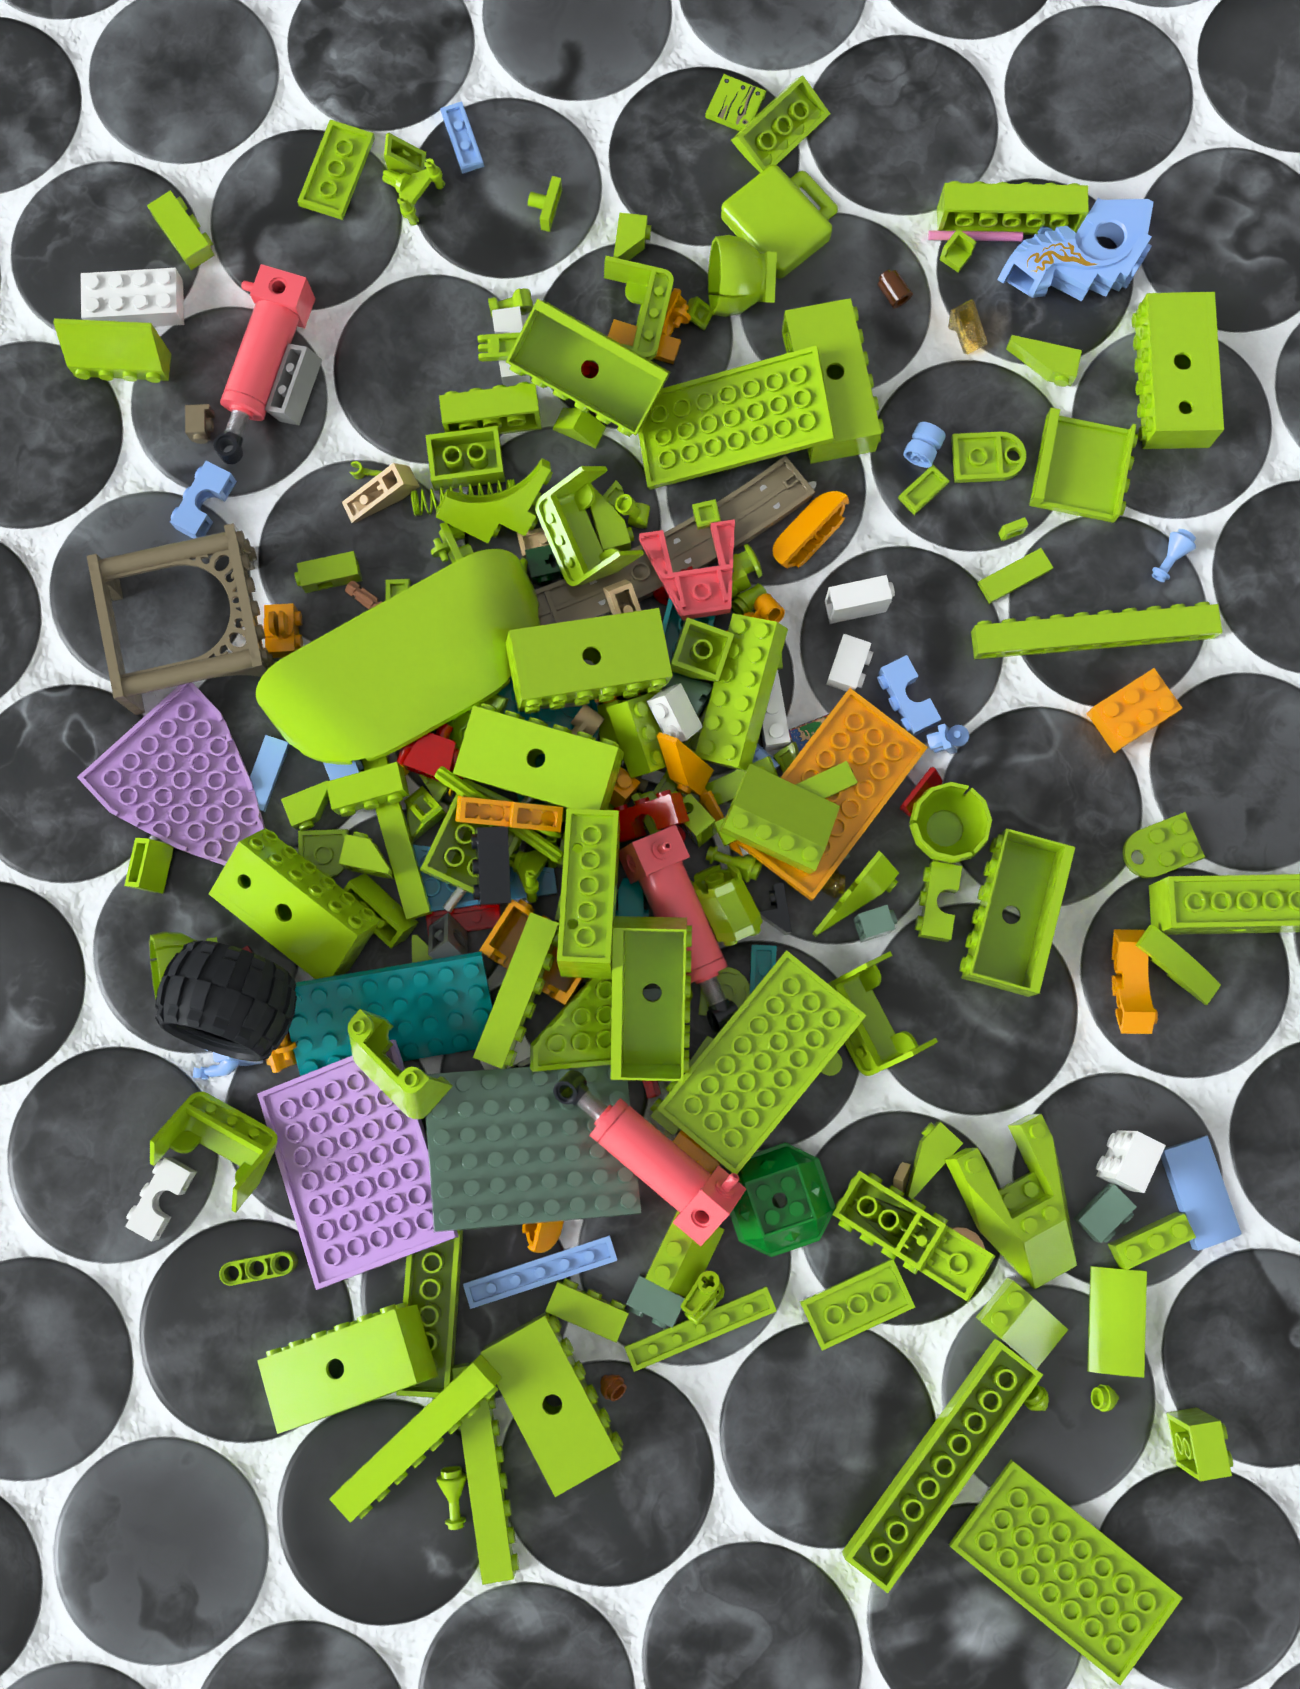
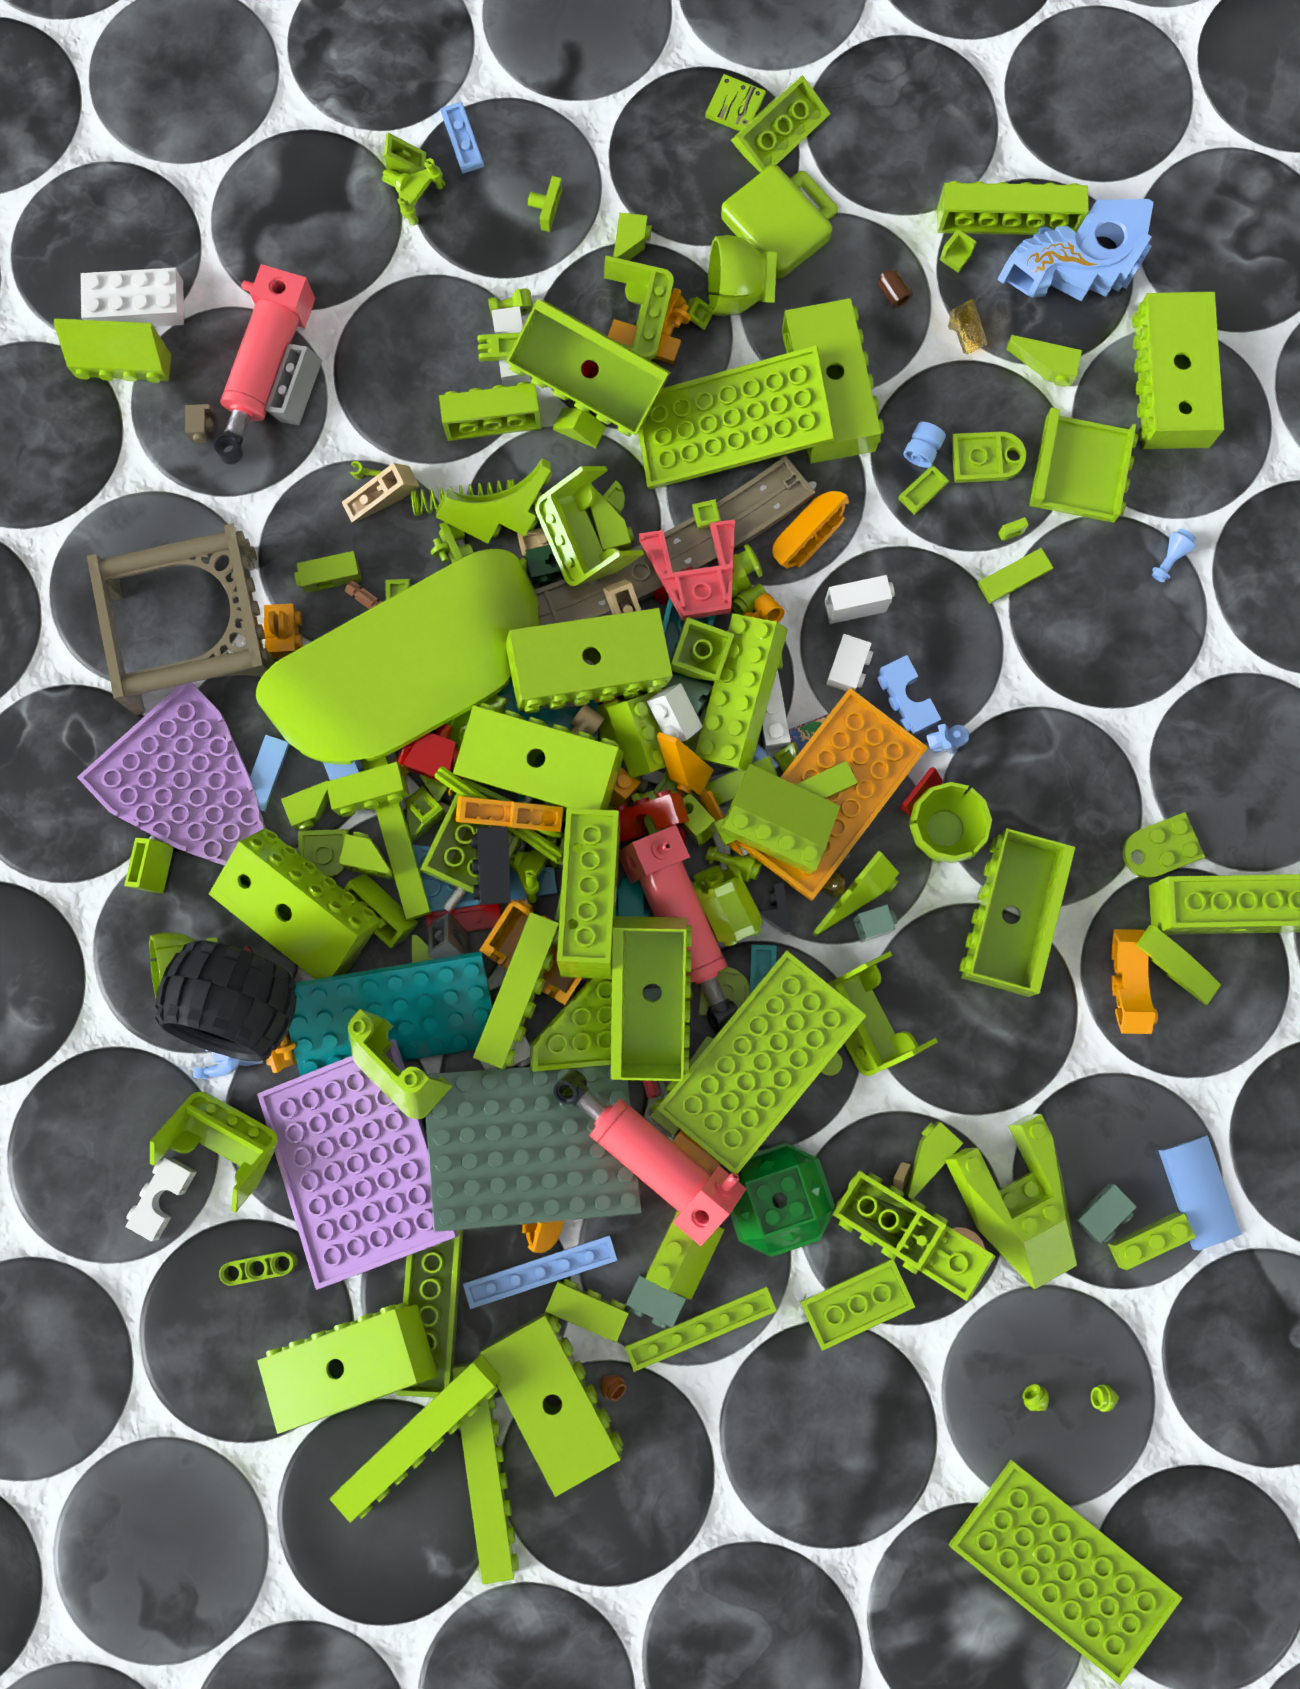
(181, 229): lime brick -> none
(208, 483): light blue arch -> none
(336, 169): lime plate -> none
(452, 1484): lime piece -> none
(465, 458): lime brick -> none
(637, 512): lime leg -> none
(703, 1297): lime piece -> none
(933, 922): lime arch -> none
(941, 1465): lime brick -> none
(978, 235): bright pink bar -> none
(1022, 1323): lime slope -> none
(1096, 631): lime brick -> none
(1117, 1321): lime slope -> none
(1130, 1160): white brick -> none
(1134, 710): light orange brick -> none
(1200, 1444): lime brick -> none

